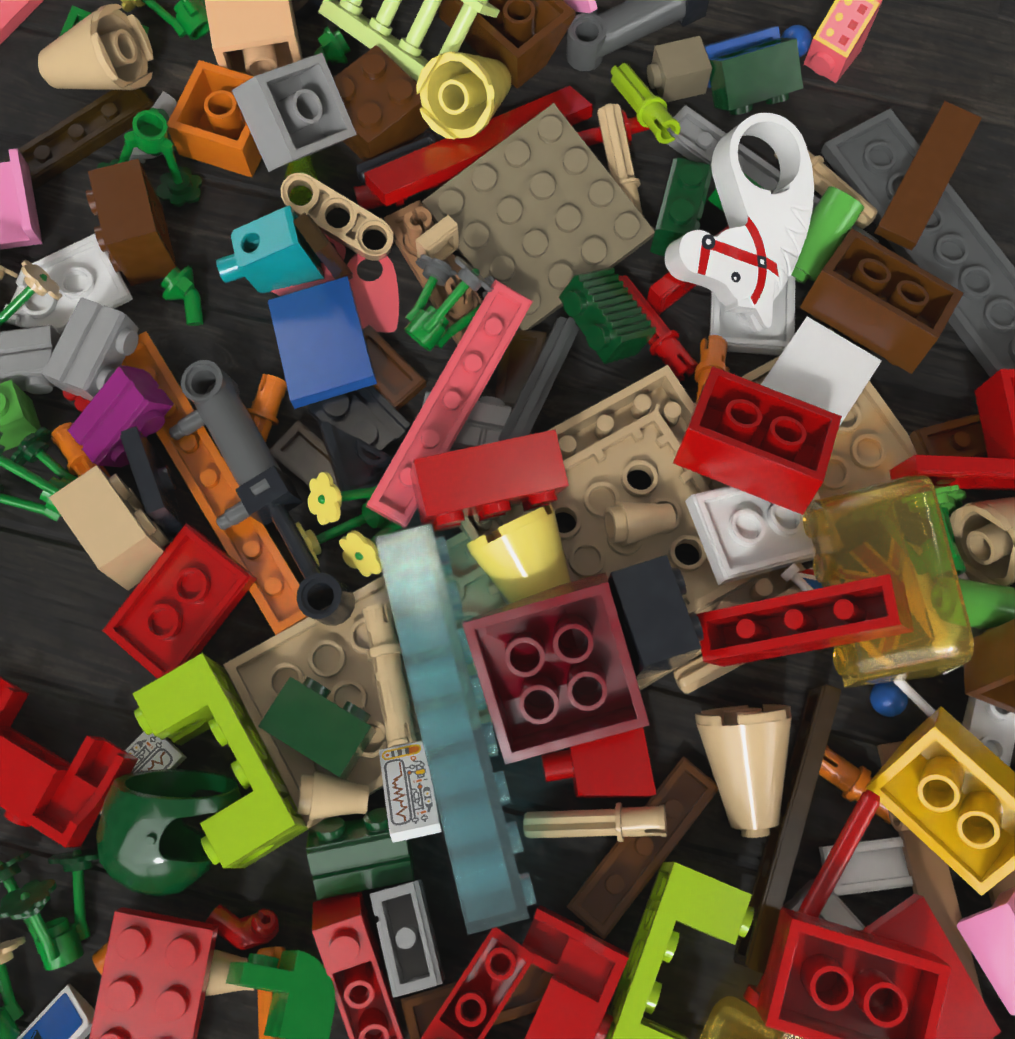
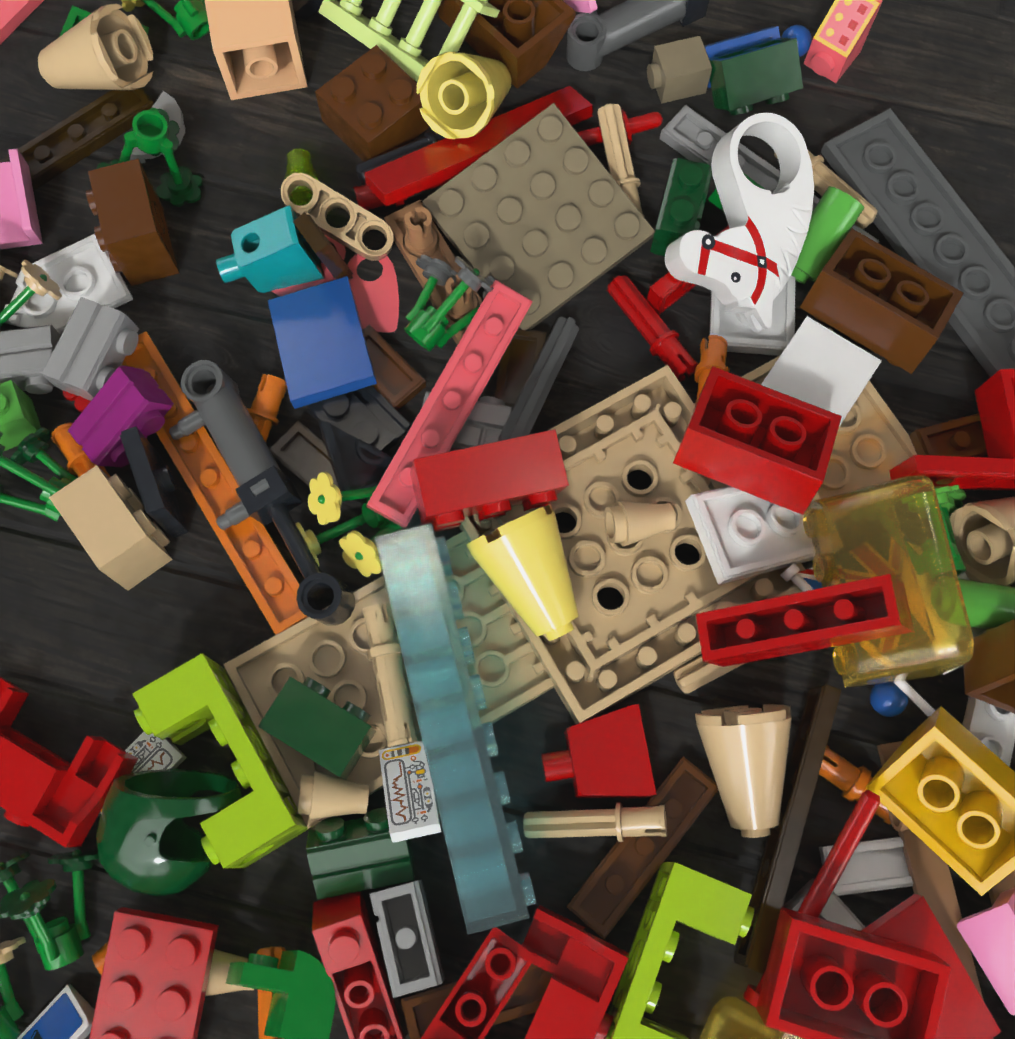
(179, 603): red tile -> none
(180, 285): green plate -> none
(210, 123): orange brick -> none
(245, 931): red arm -> none
(294, 111): light grey brick -> none
(333, 47): green plate -> none
(439, 240): tan tile -> none
(556, 669): dark red slope -> none
(607, 314): dark green brick -> none
(650, 109): lime axle -> none
(655, 616): black brick -> none
(928, 176): reddish brown tile -> none

